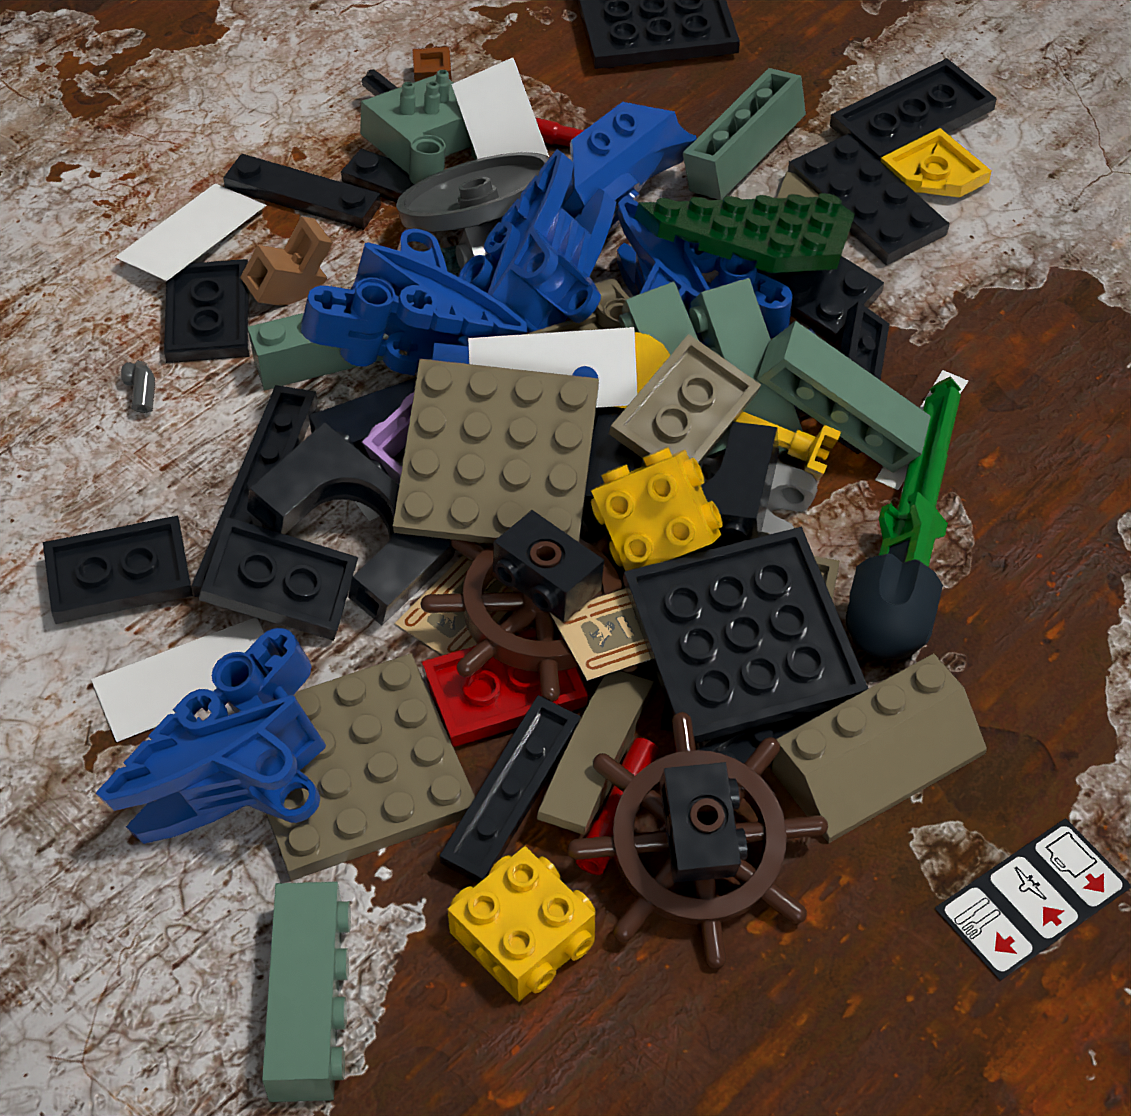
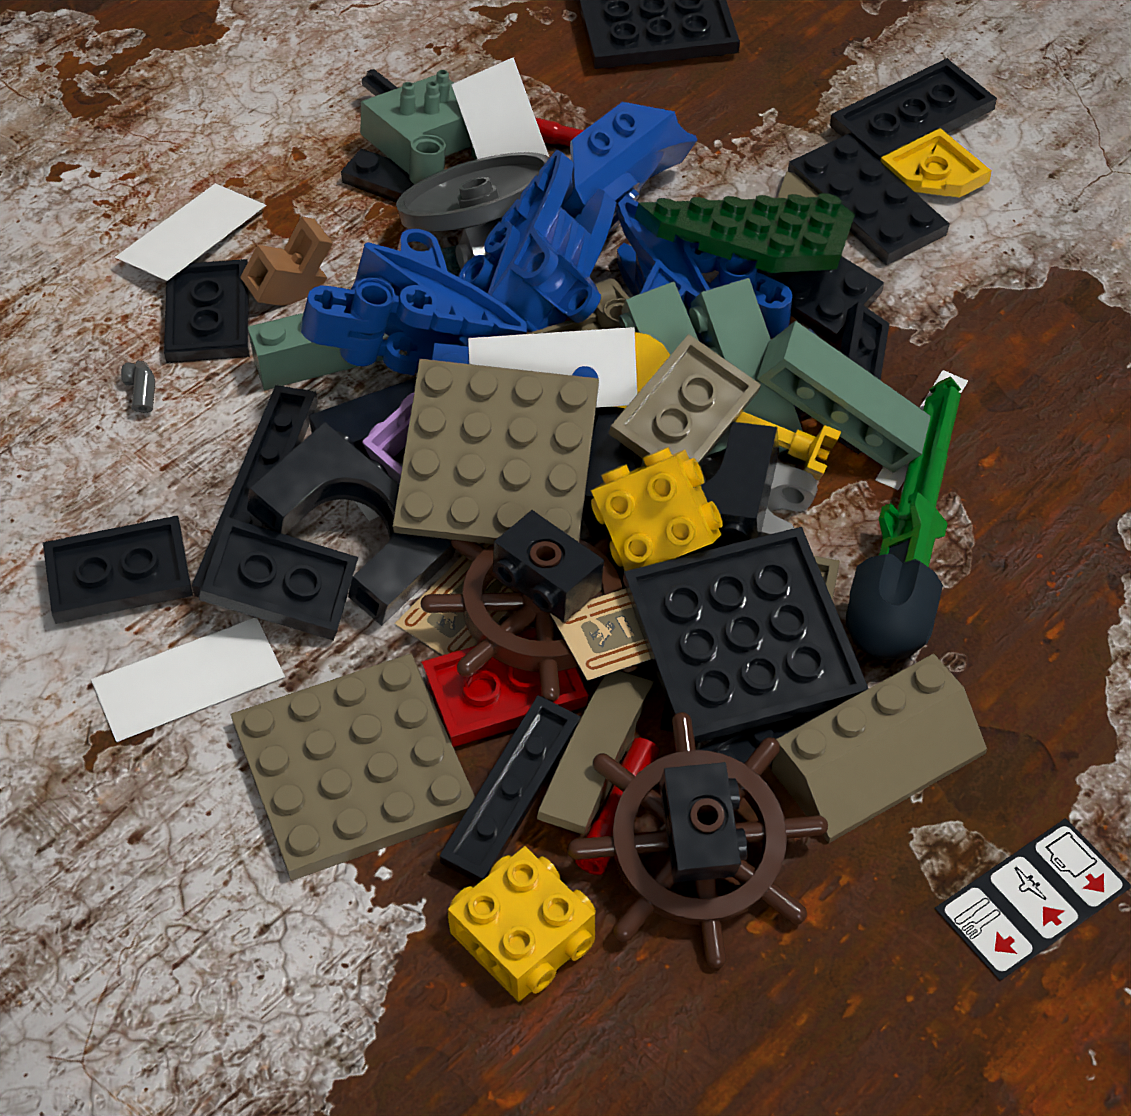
(215, 766): blue piece -> none
(302, 191): black plate -> none
(304, 993): sand green brick -> none
(429, 61): dark orange plate -> none
(744, 133): sand green brick -> none

